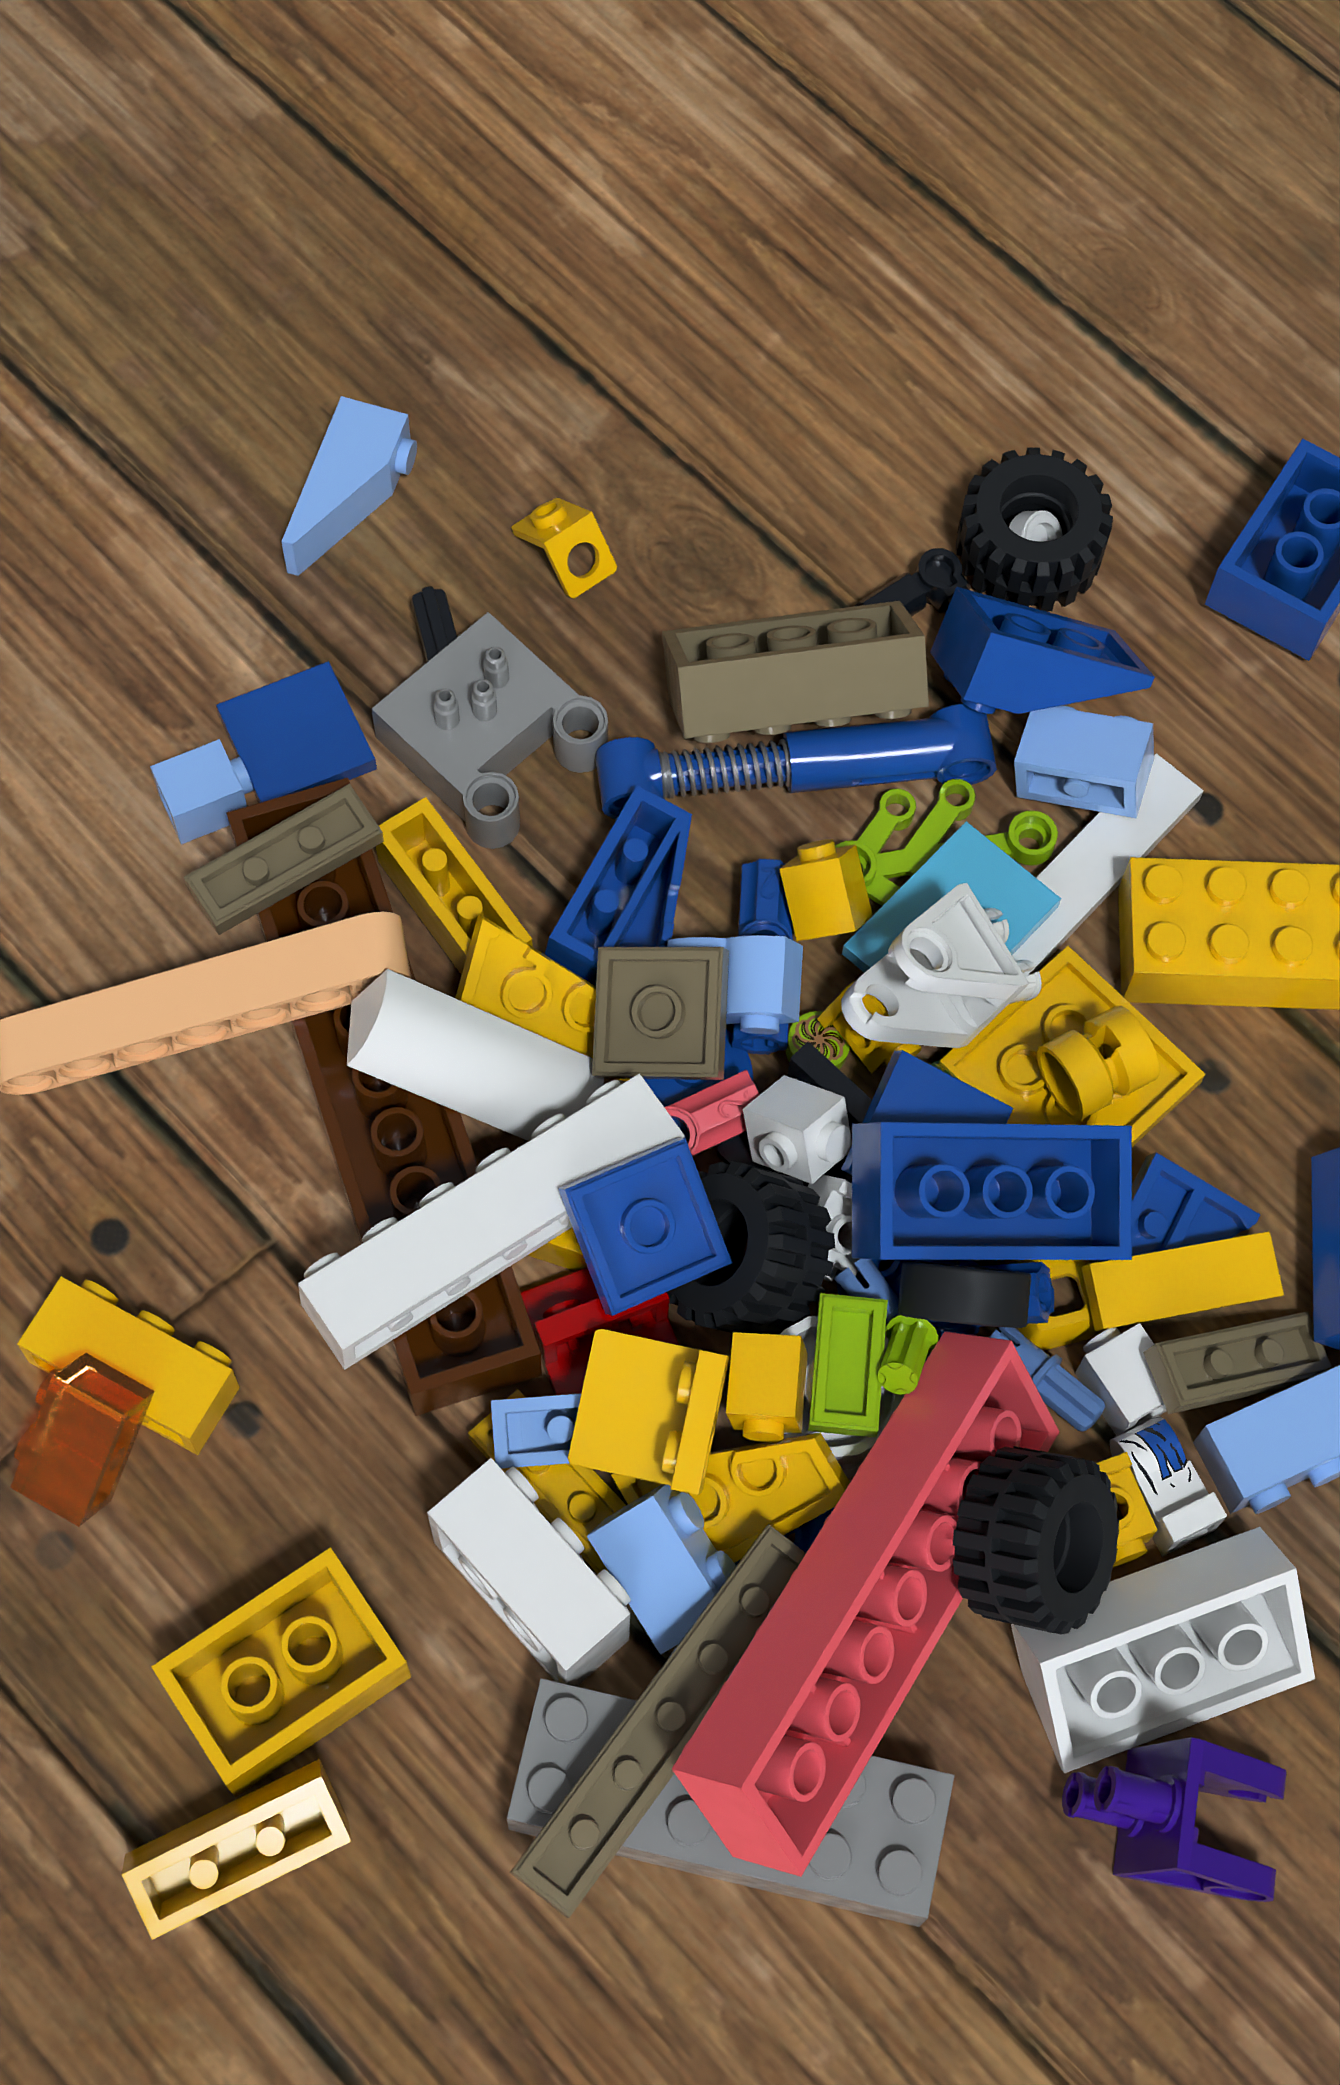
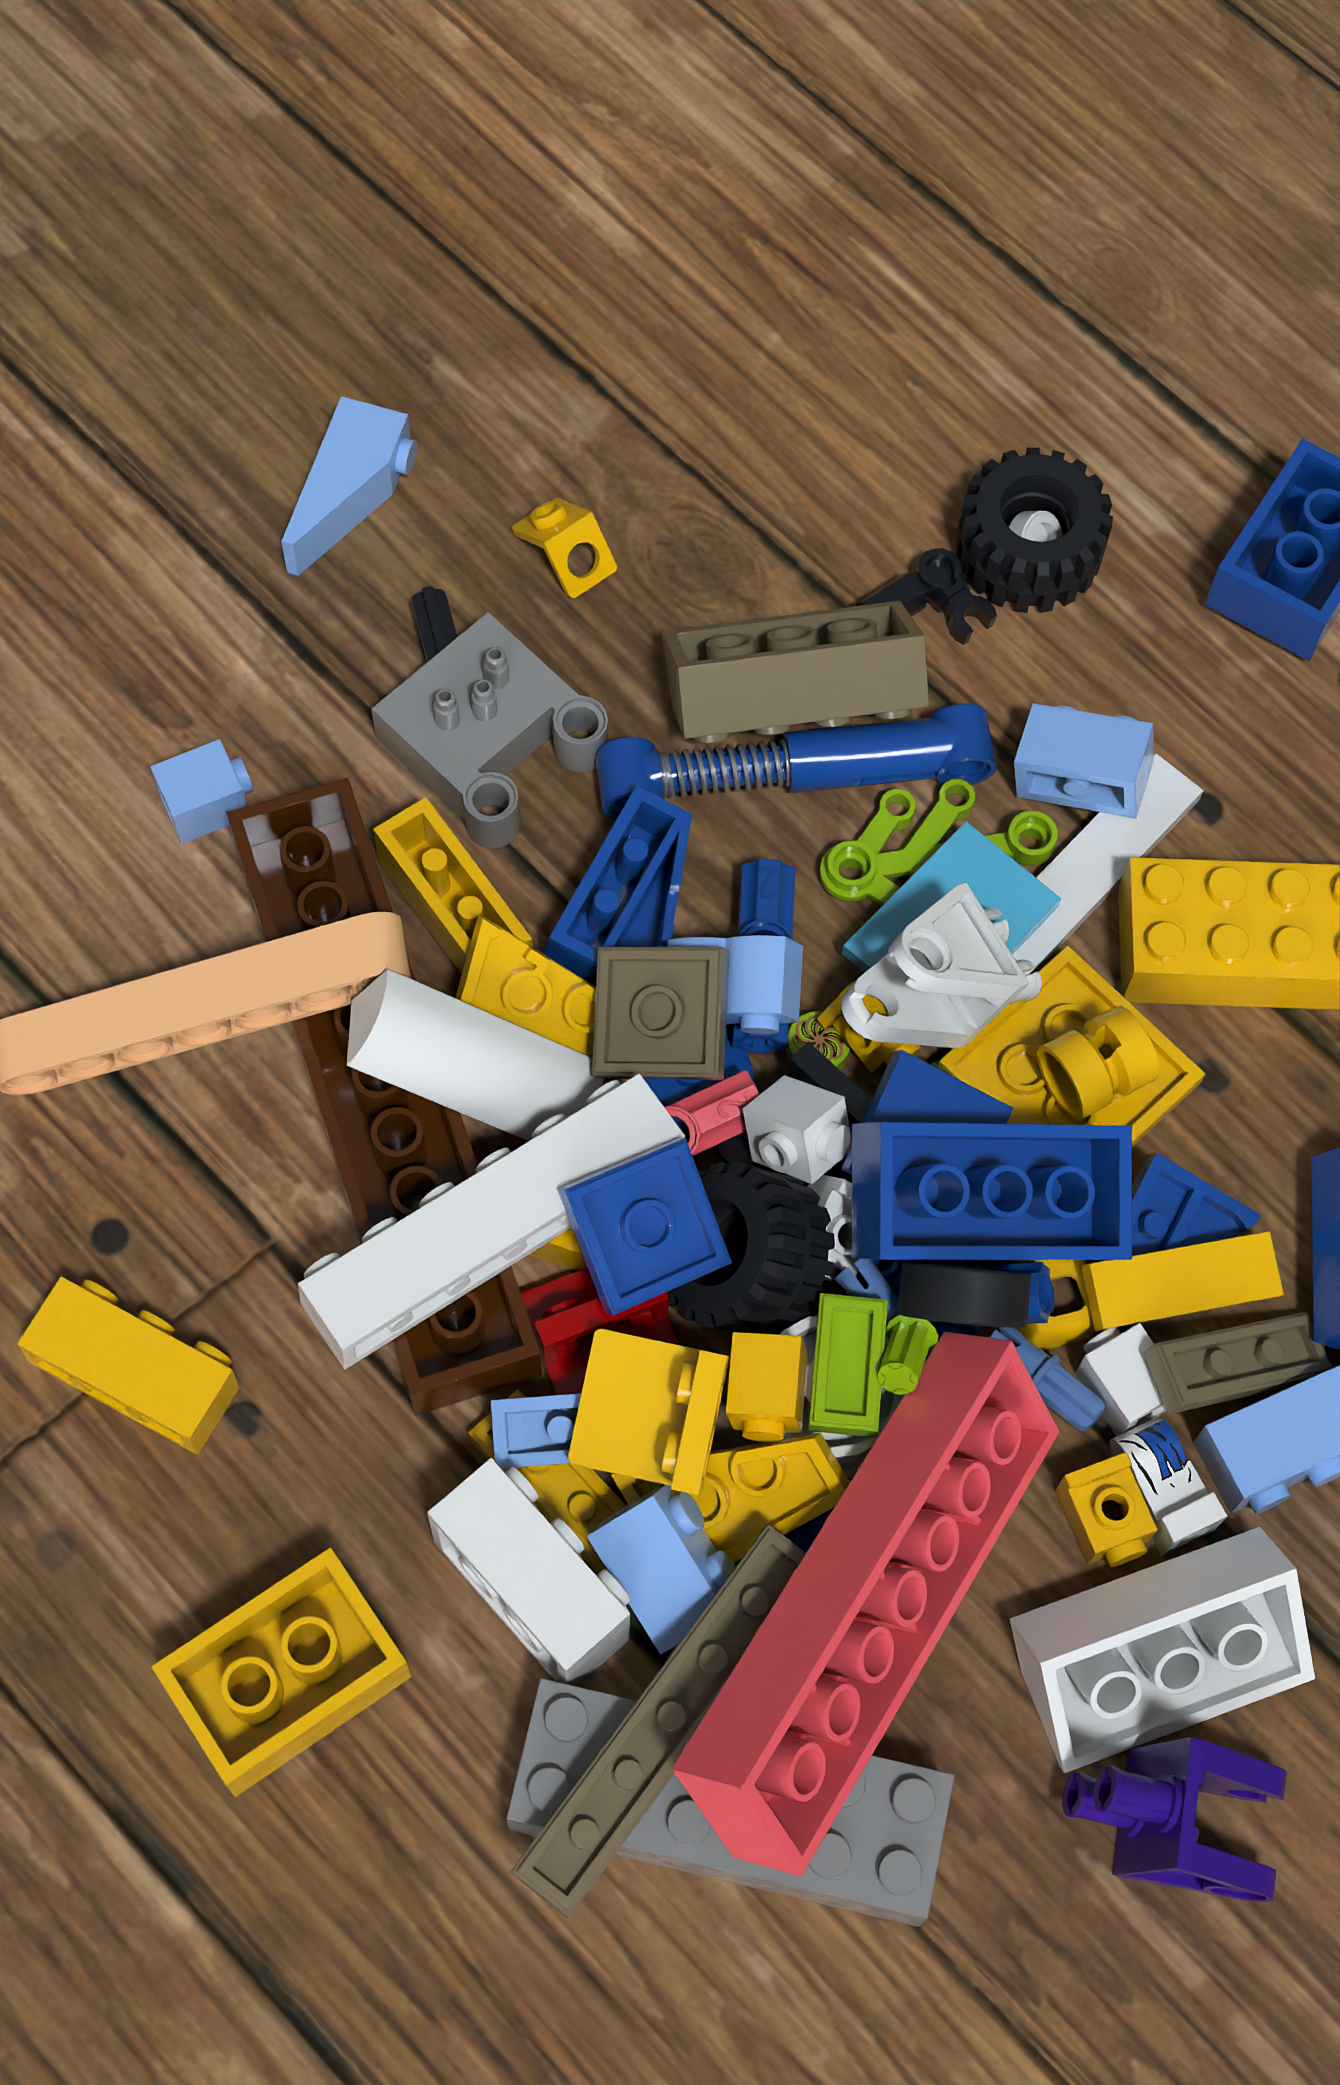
(80, 1438): clear orange brick -> none
(235, 1849): yellow brick -> none
(284, 859): dark tan tile -> none
(296, 734): blue tile -> none
(825, 890): yellow brick -> none
(1029, 657): blue slope -> none
(1036, 1539): black tyre -> none

